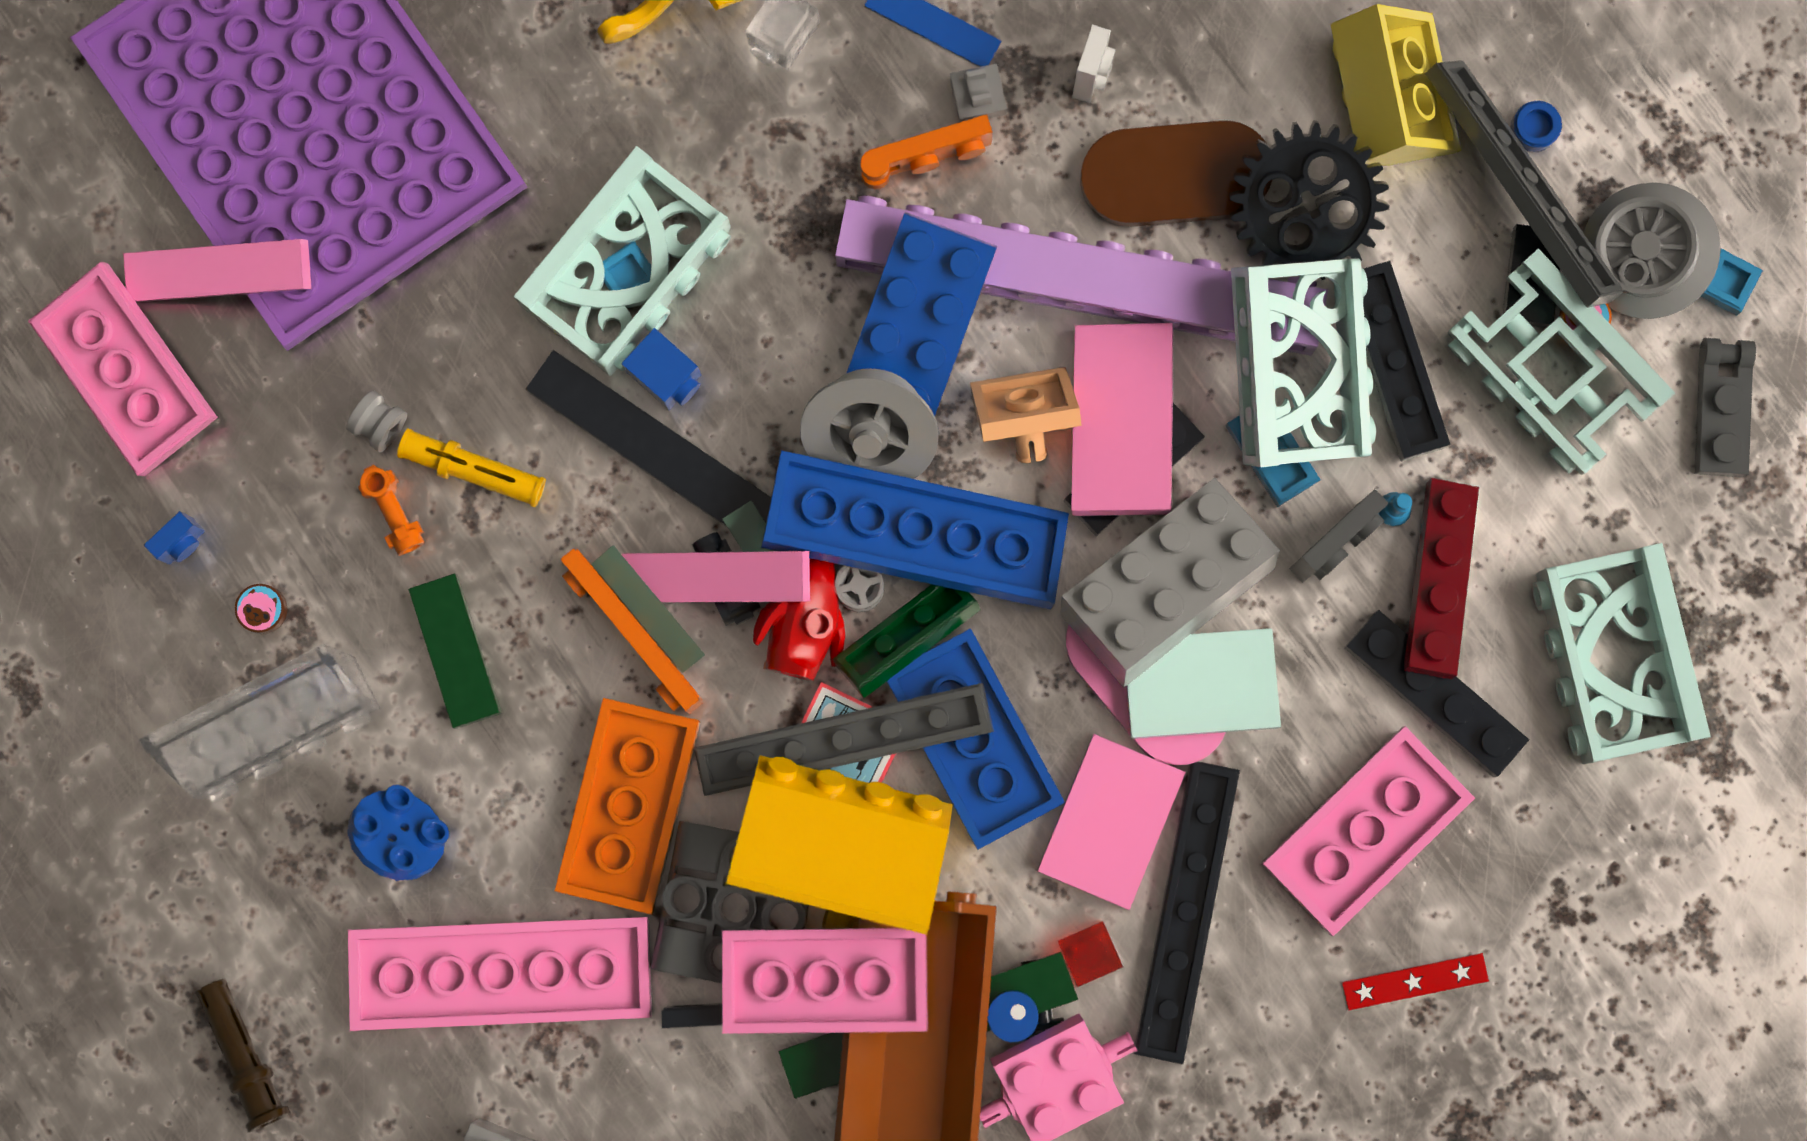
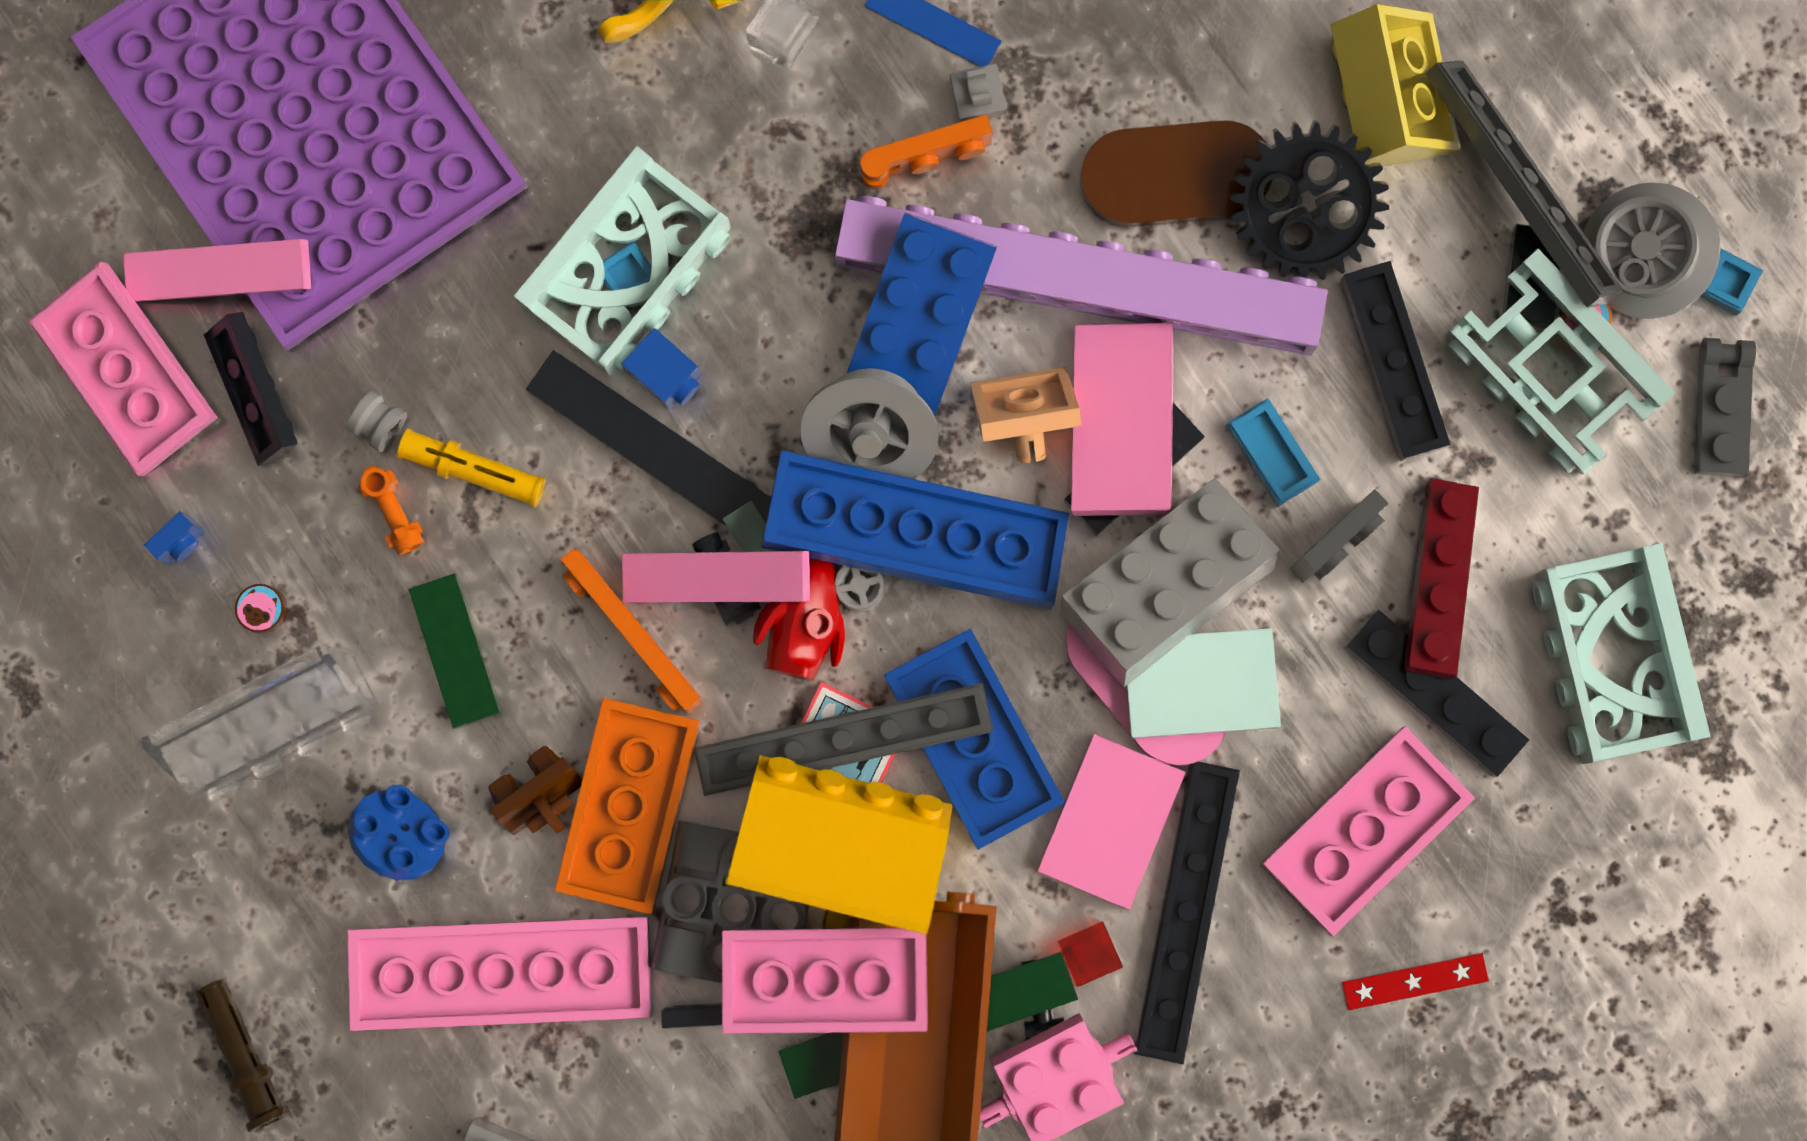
(250, 388): none -> black plate
(539, 799): none -> reddish brown hips
(648, 609): sand green sticker -> none
(904, 636): dark green tile -> none
(1013, 1016): blue tile -> none
(1094, 64): white plate -> none
(1348, 370): light aqua fence -> none
(1397, 510): dark azure piece -> none
(1536, 125): blue tile -> none

